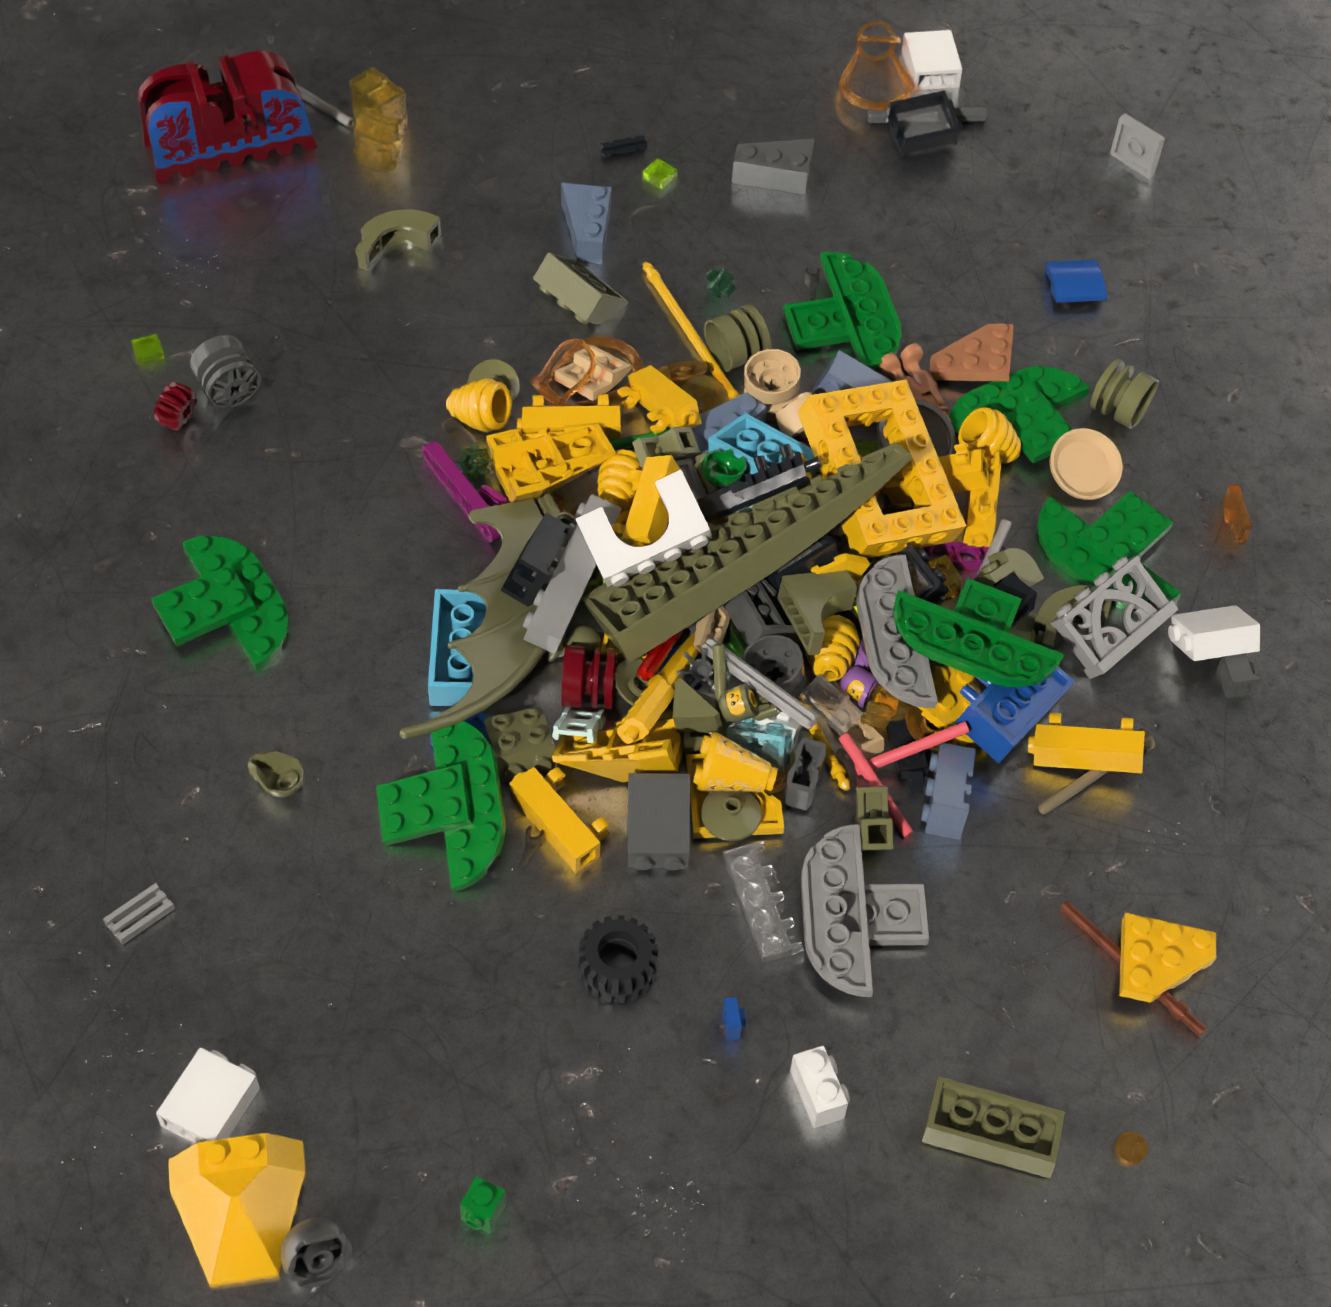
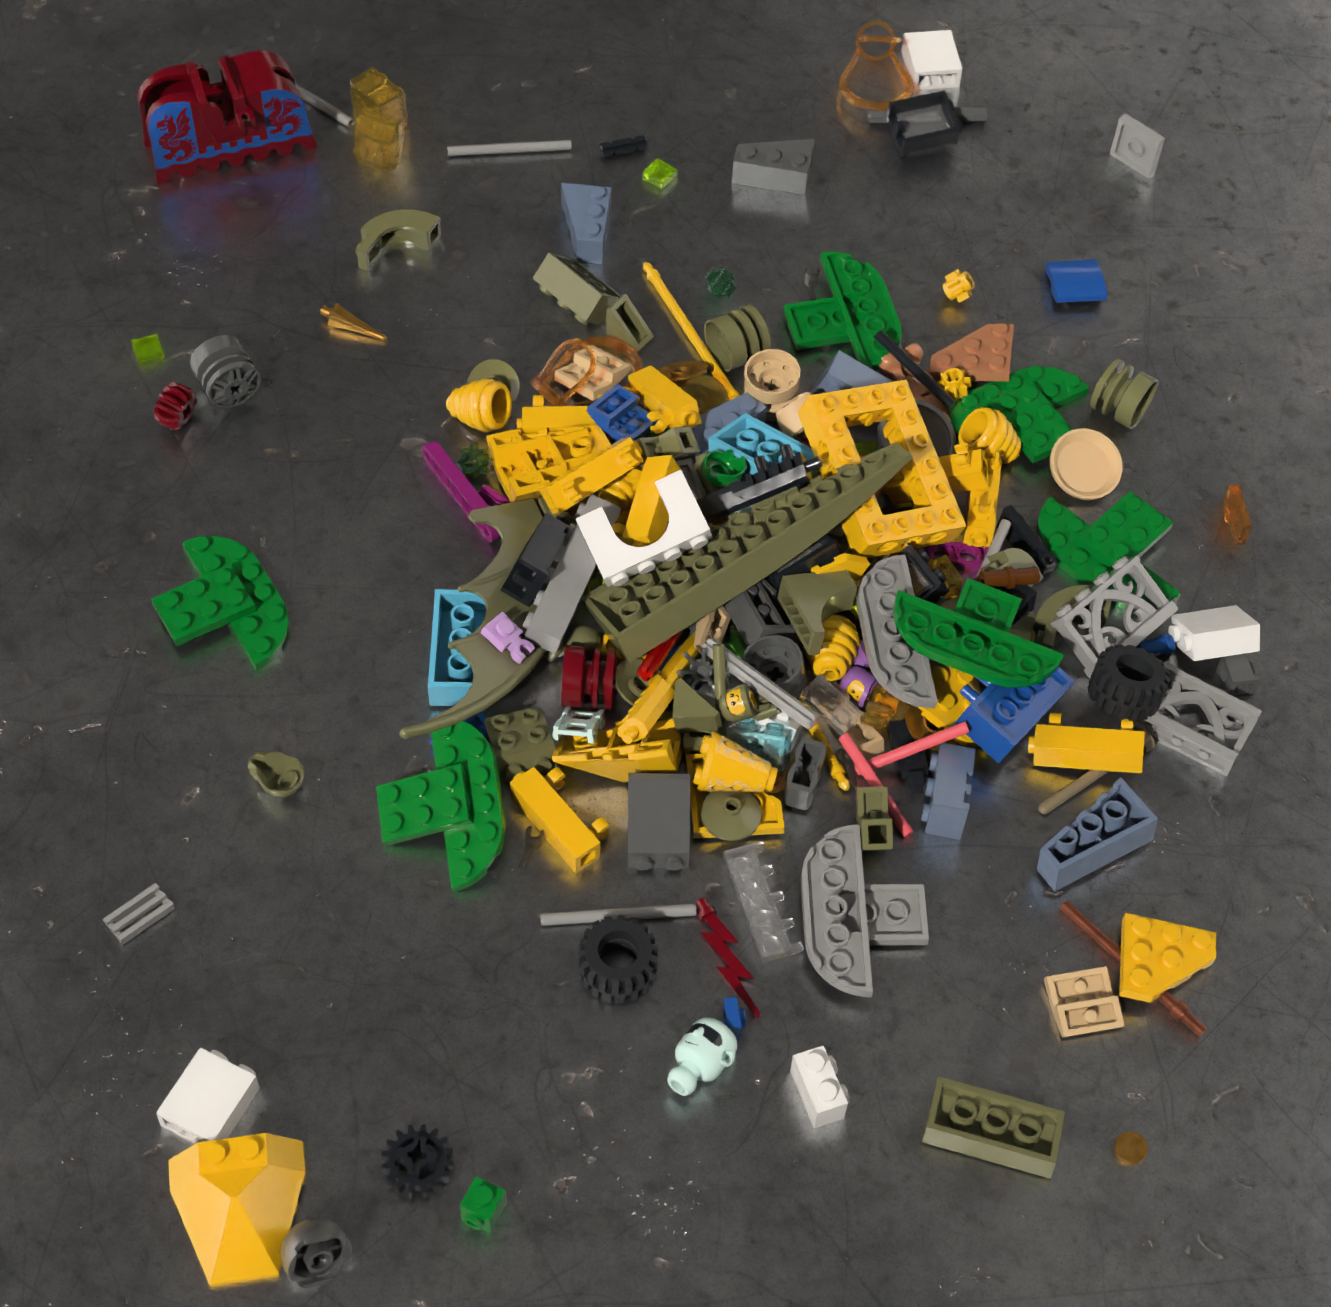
(343, 319): none -> pearl gold piece
(404, 1156): none -> black gear
(506, 634): none -> lavender plate
(509, 148): none -> light grey piece
(592, 475): none -> yellow brick
(620, 415): none -> blue slope
(626, 324): none -> olive slope
(638, 913): none -> light grey piece
(702, 1055): none -> light aqua piece
(716, 941): none -> dark red piece
(915, 369): none -> black bar
(955, 383): none -> yellow gear
(958, 285): none -> yellow gear
(1010, 577): none -> reddish brown pin
(1024, 538): none -> black hinge
(1083, 1002): none -> tan slope
(1097, 837): none -> sand blue wedge
(1128, 682): none -> black tyre
(1162, 645): none -> blue pin
(1217, 706): none -> light grey fence

